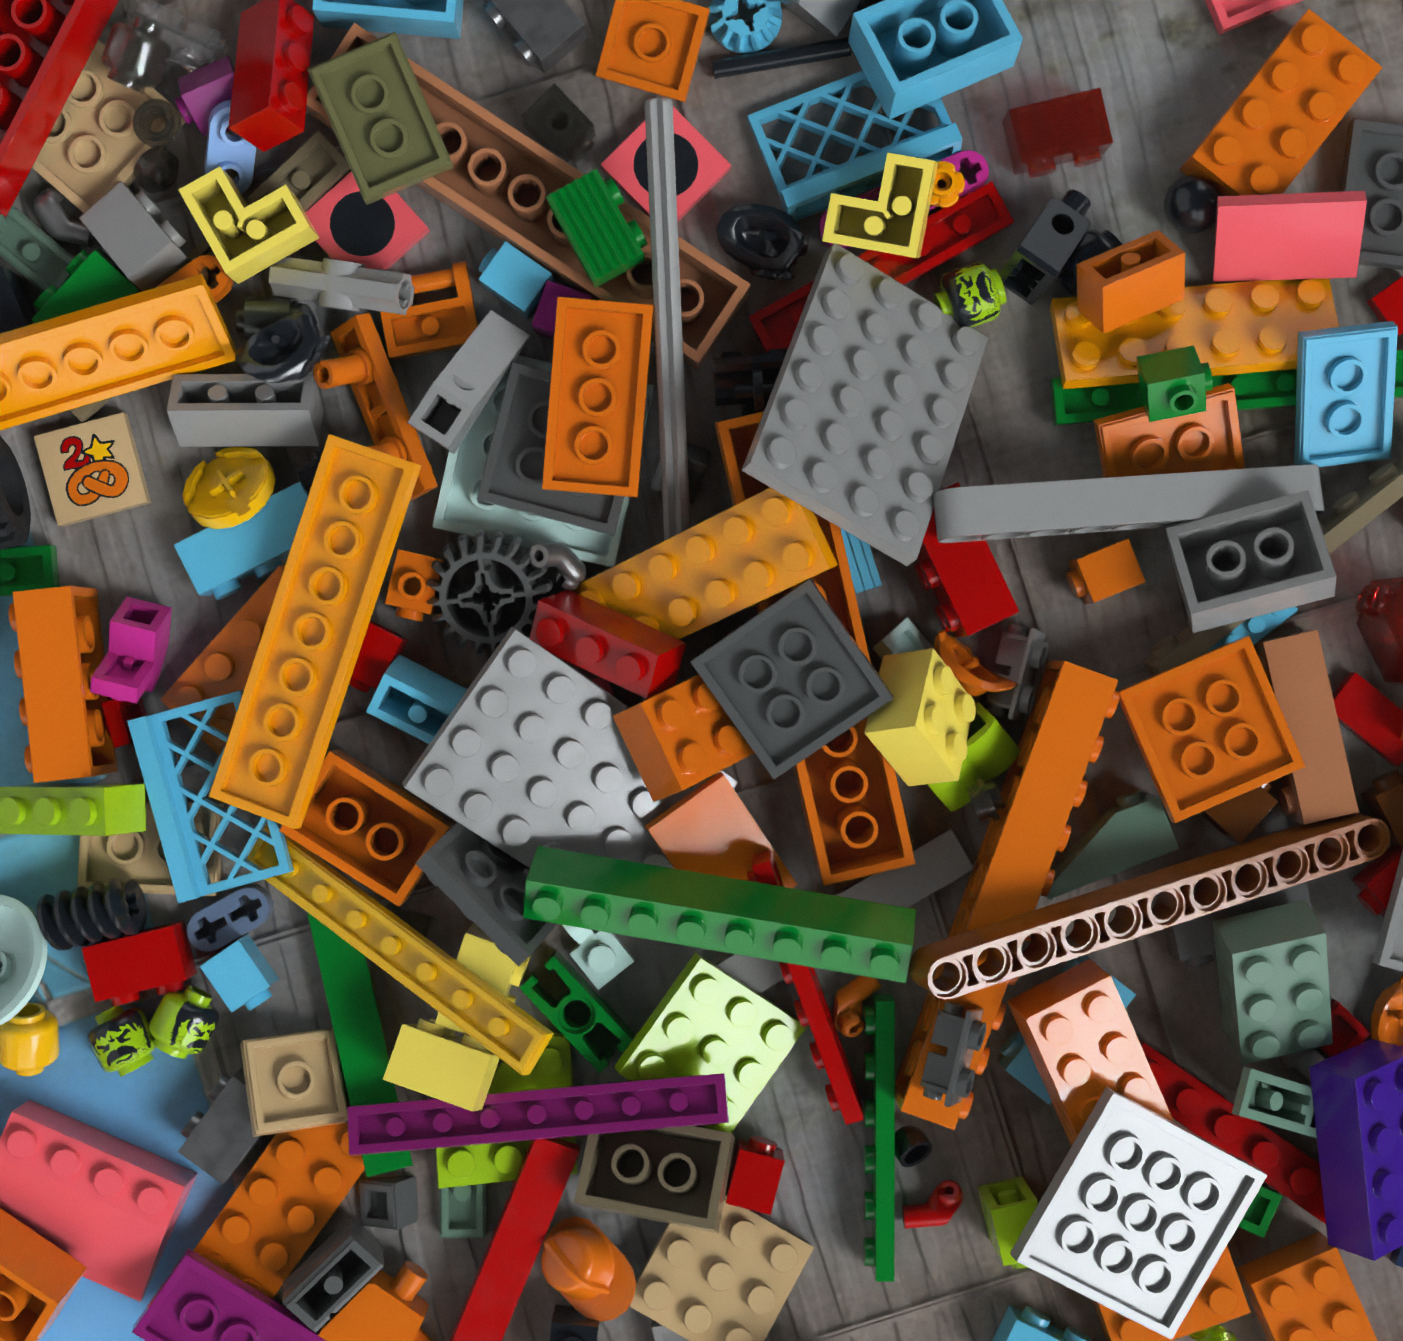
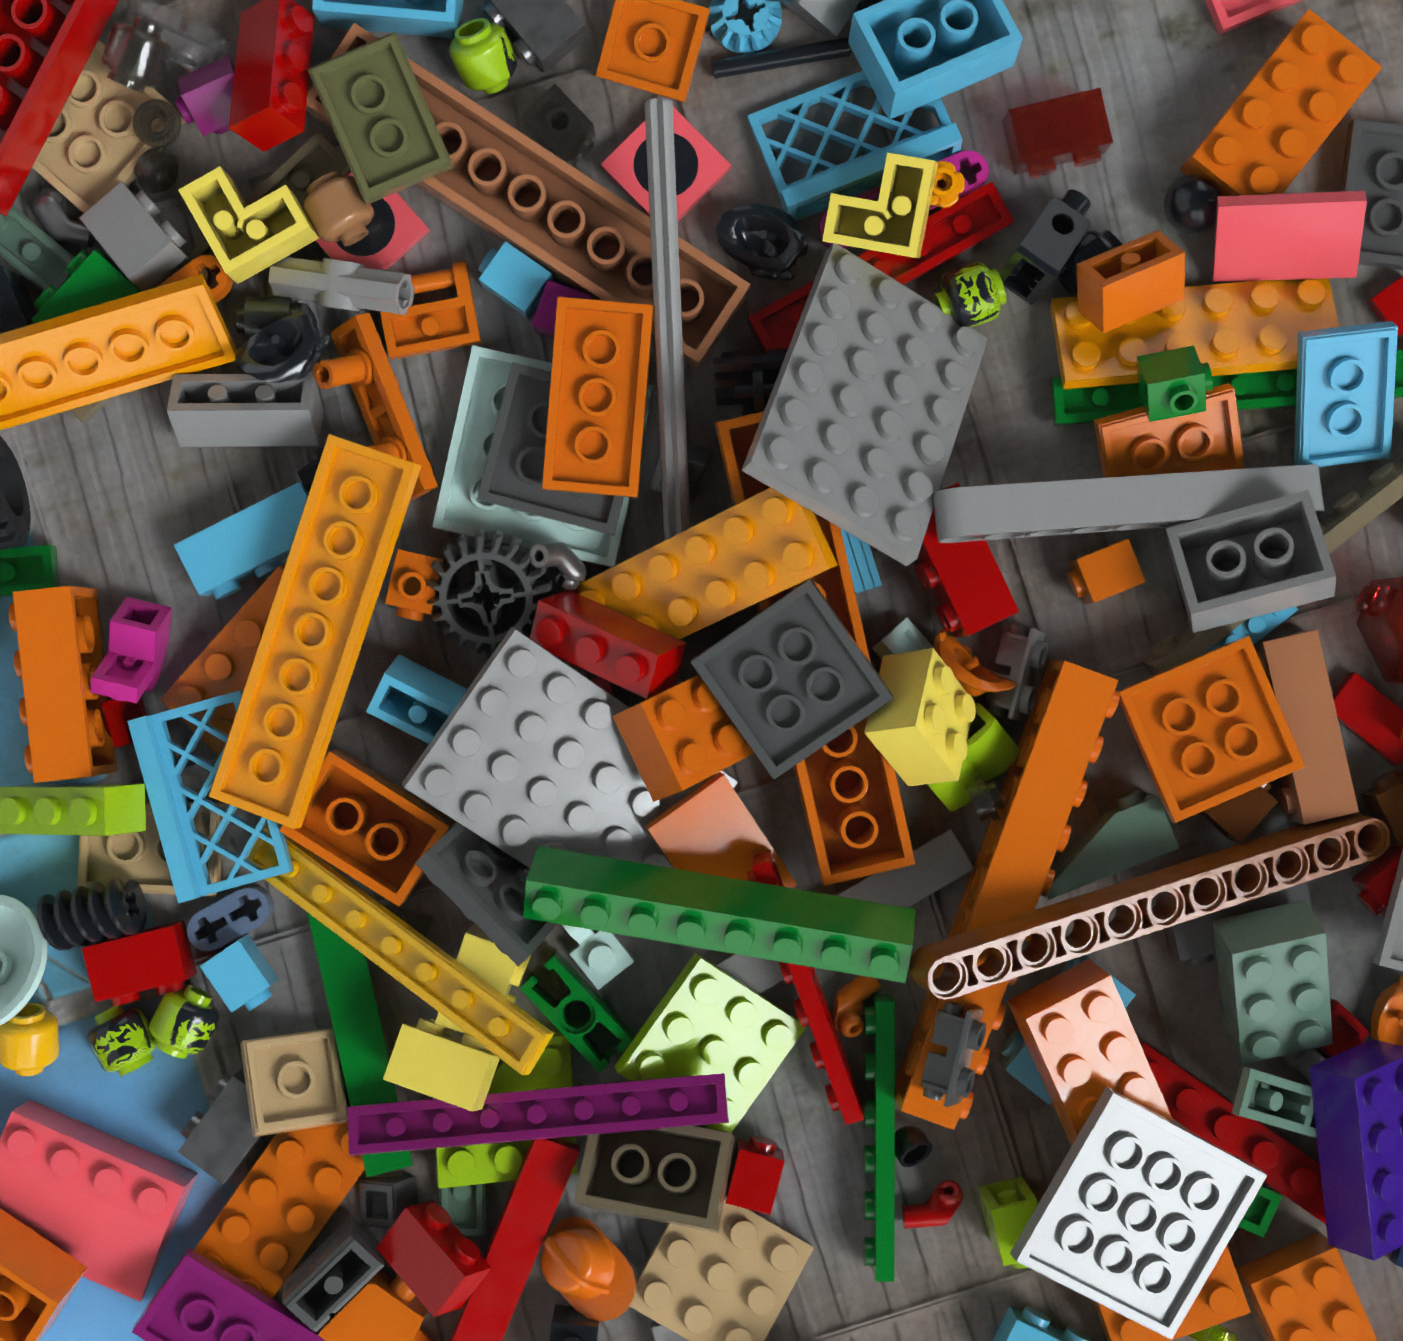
(92, 469): tan tile -> none
(228, 150): light blue plate -> none
(229, 487): yellow tile -> none
(338, 209): none -> medium nougat head
(375, 656): red brick -> none
(433, 1257): none -> red brick
(468, 382): light grey slope -> none
(483, 56): none -> lime head
(597, 228): green brick -> none

